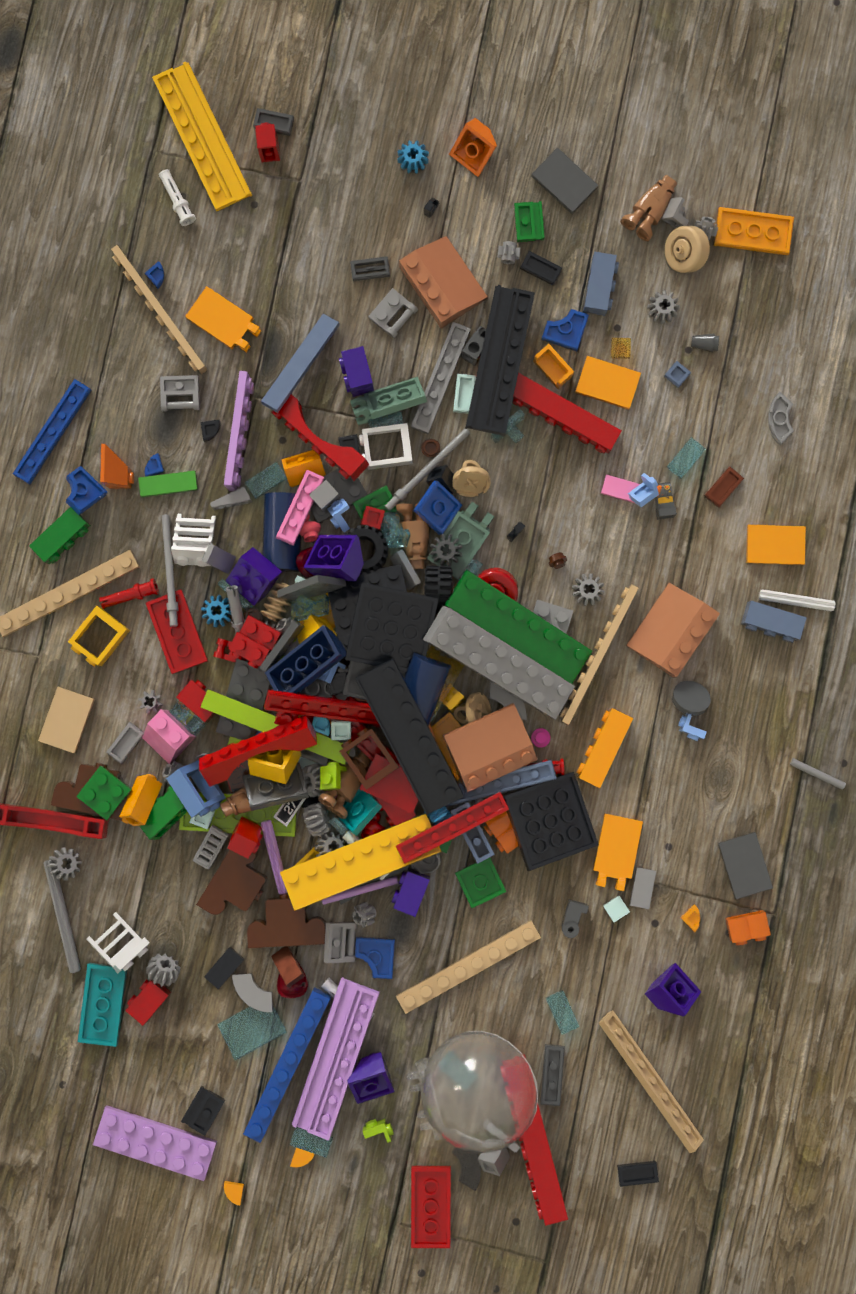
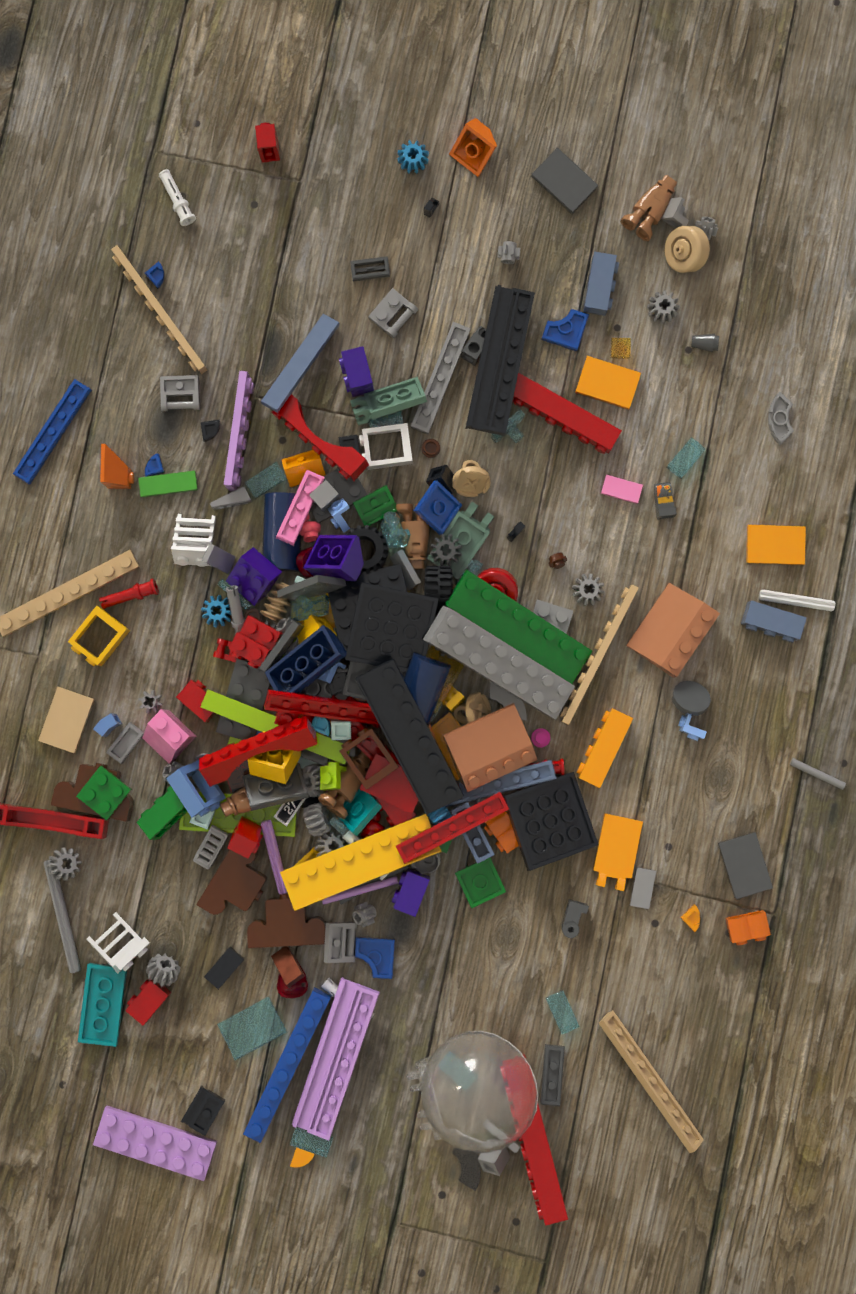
(60, 536): green brick -> none
(84, 490): blue tile -> none
(107, 724): none -> medium blue piece
(140, 800): light orange brick -> none
(172, 605): light grey bar -> none
(179, 643): red plate -> none
(187, 718): clear light blue leg -> none
(202, 136): yellow plate -> none
(222, 319): light orange tile -> none
(234, 1191): light orange tile -> none
(252, 994): light grey tile -> none
(282, 122): dark grey tile -> none
(370, 1079): dark purple slope -> none
(372, 517): red plate -> none
(376, 1127): lime bracket -> none
(401, 494): light grey bar -> none
(430, 1206): red plate -> none
(442, 281): nougat slope -> none
(463, 392): light aqua tile -> none
(468, 966): tan plate -> none
(529, 221): green plate -> none
(541, 268): black tile -> none
(553, 366): light orange panel -> none
(616, 908): light aqua tile -> none
(637, 1173): black tile -> none
(644, 492): light blue bracket -> none
(673, 991): dark purple slope -> none
(677, 374): sand blue tile -> none
(724, 487): copper tile -> none
(754, 231): light orange tile -> none

